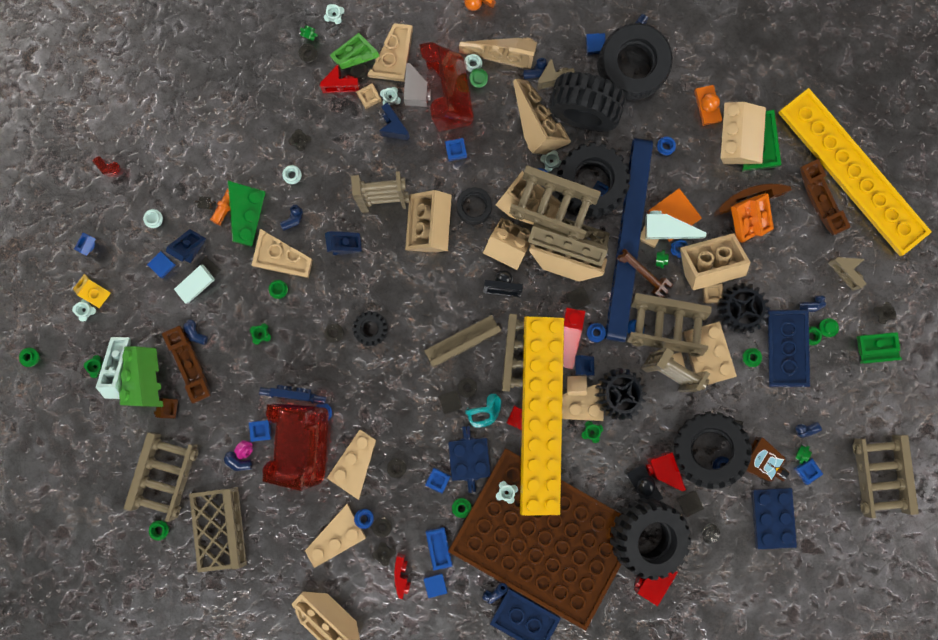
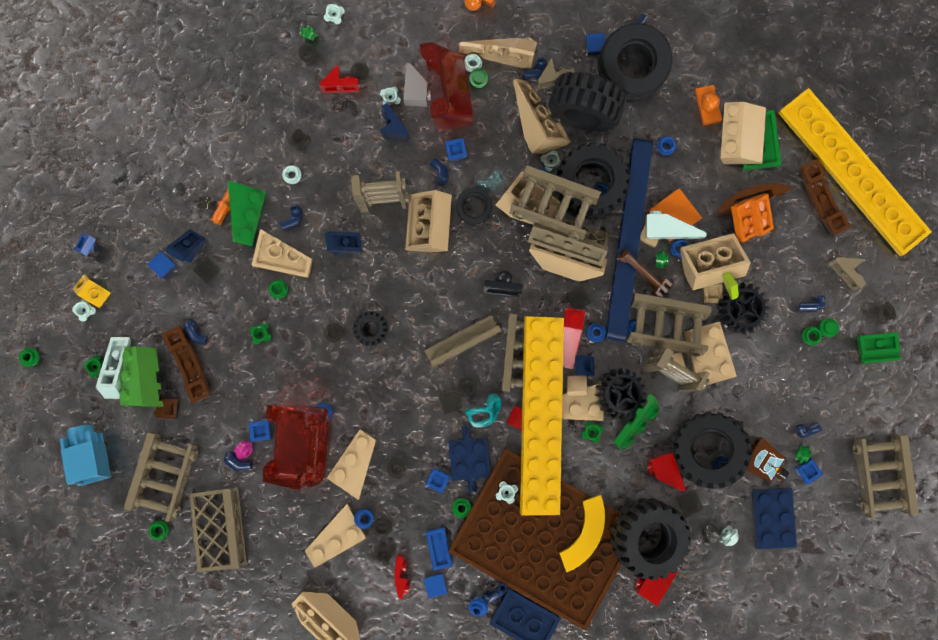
(84, 456): none -> dark azure piece
(106, 169): clear red arm -> none
(153, 218): light aqua plate -> none
(194, 284): light aqua tile -> none
(299, 394): dark blue plate -> none
(354, 52): bright green wing -> none
(368, 96): tan tile -> none
(394, 54): tan wing -> none
(442, 172): none -> dark blue arm
(478, 606): none -> blue plate
(492, 182): none -> clear light blue arm
(508, 243): tan slope -> none
(590, 536): none -> yellow tile
(642, 417): none -> green wing
(643, 483): black tile -> none
(729, 536): none -> light aqua plate
(731, 285): none -> lime tile
(746, 357): green plate -> none
(789, 348): dark blue tile -> none

